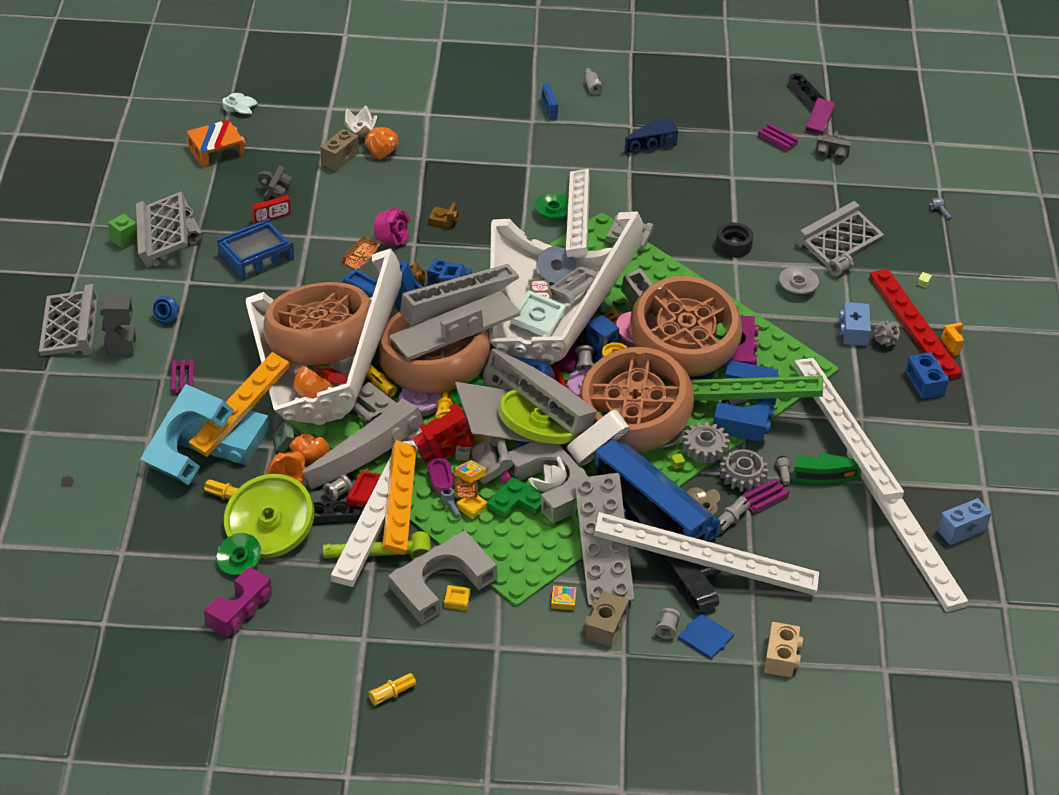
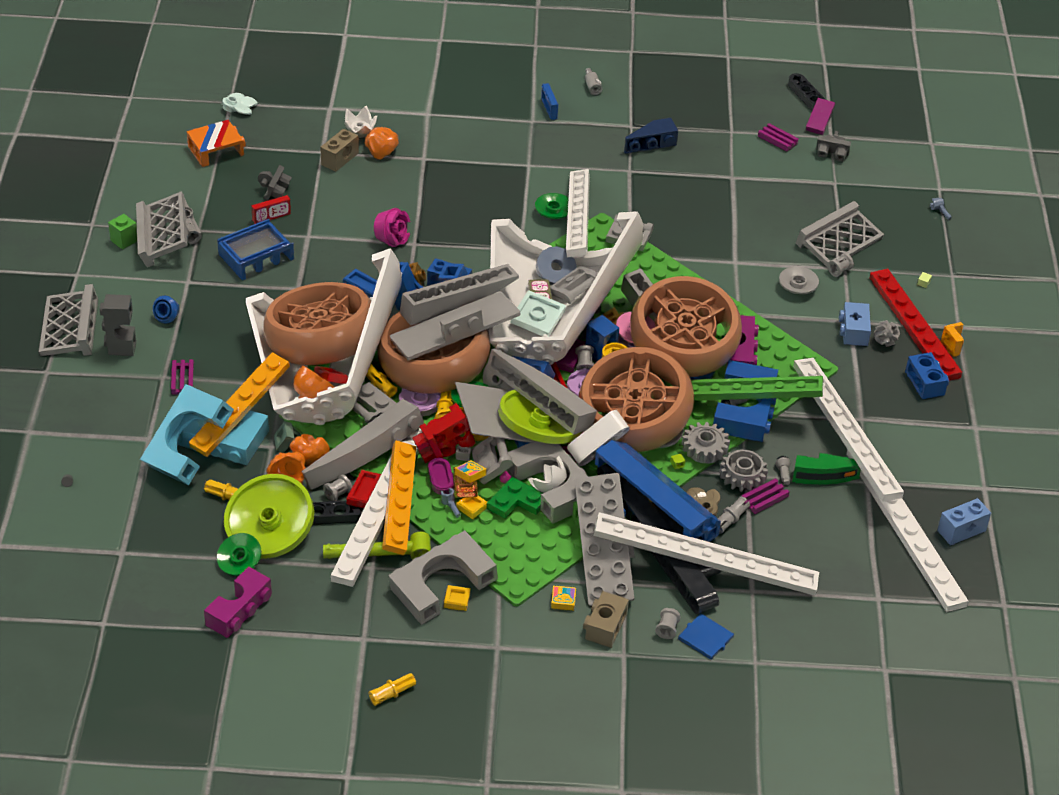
(360, 253): clear orange tile -> none
(444, 217): pearl gold bracket -> none
(732, 248): black tyre -> none
(782, 649): tan brick -> none

